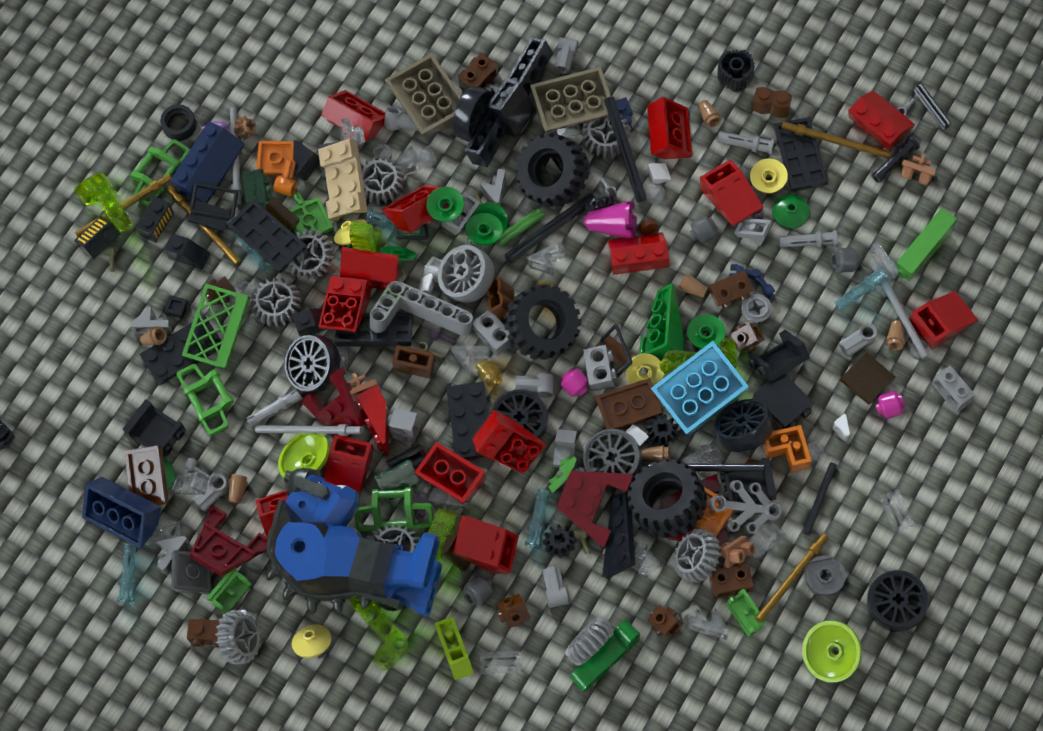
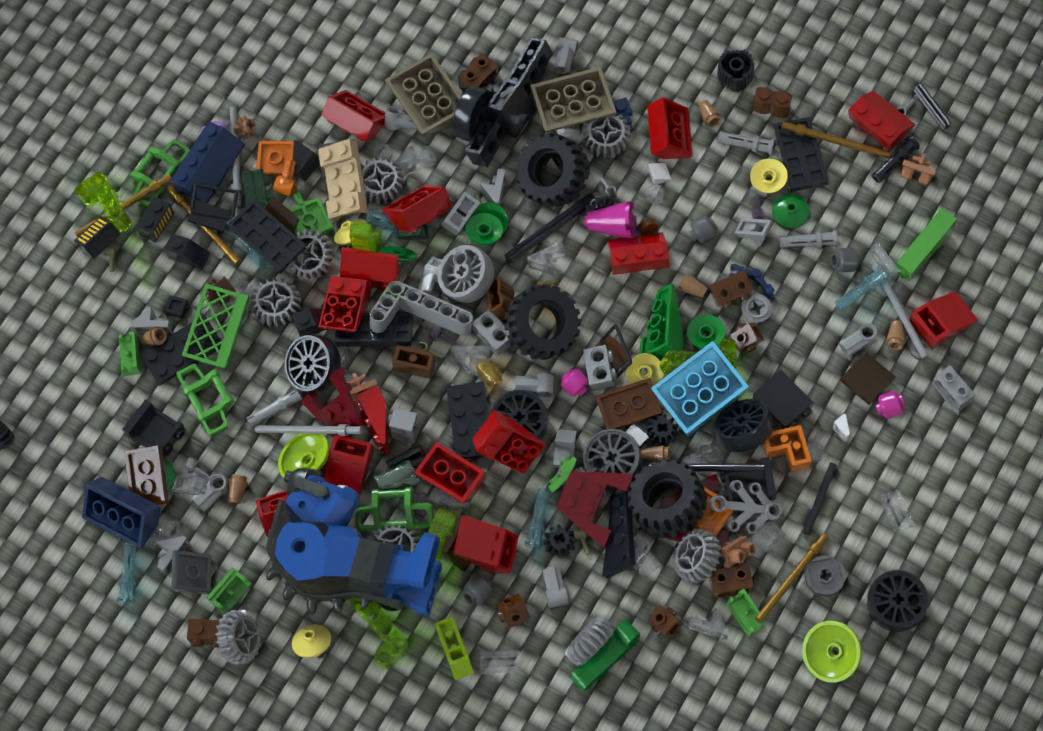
(129, 355): none -> bright green hinge
(175, 110): black tyre -> none
(220, 551): dark red wing -> none
(350, 132): clear slope -> none
(445, 196): green dish -> none
(520, 226): bright green axle -> none
(625, 149): black axle -> none
(692, 611): clear tile -> none
(730, 192): red slope -> none
(780, 358): black panel -> none

